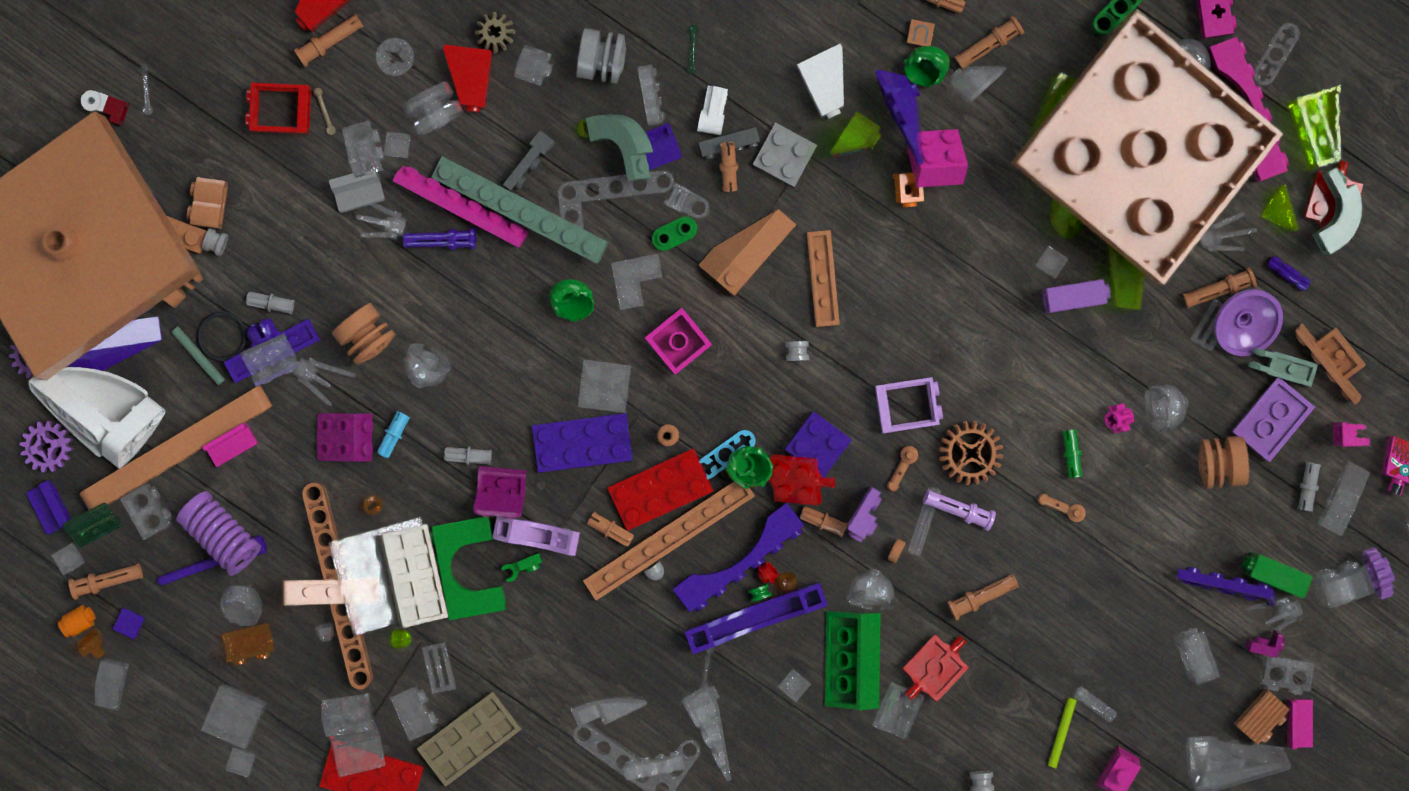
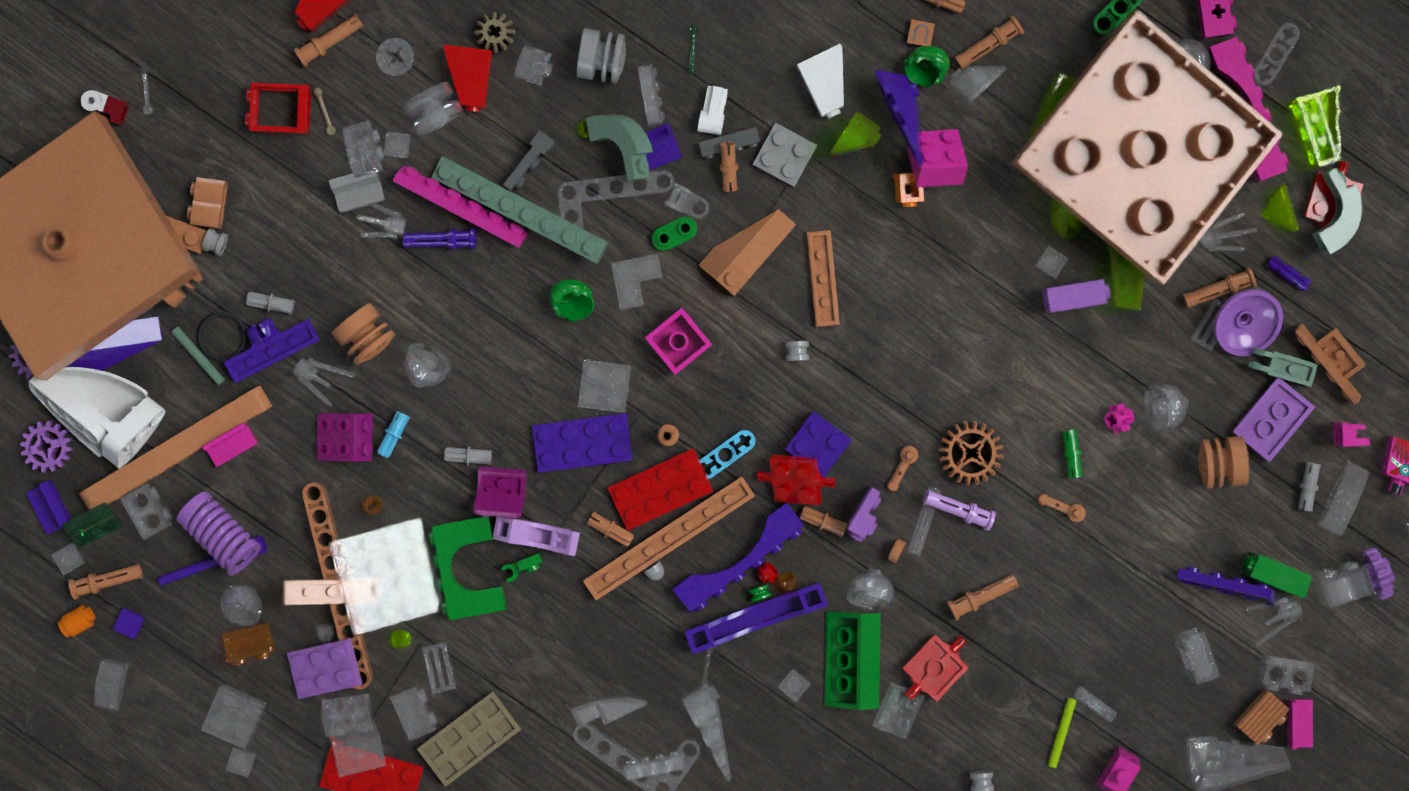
(92, 644): clear orange tile -> none
(270, 359): clear bracket -> none
(324, 668): none -> medium lavender plate
(413, 576): plate -> none
(749, 467): green hair -> none
(883, 408): lavender window -> none
(1262, 646): magenta bracket -> none

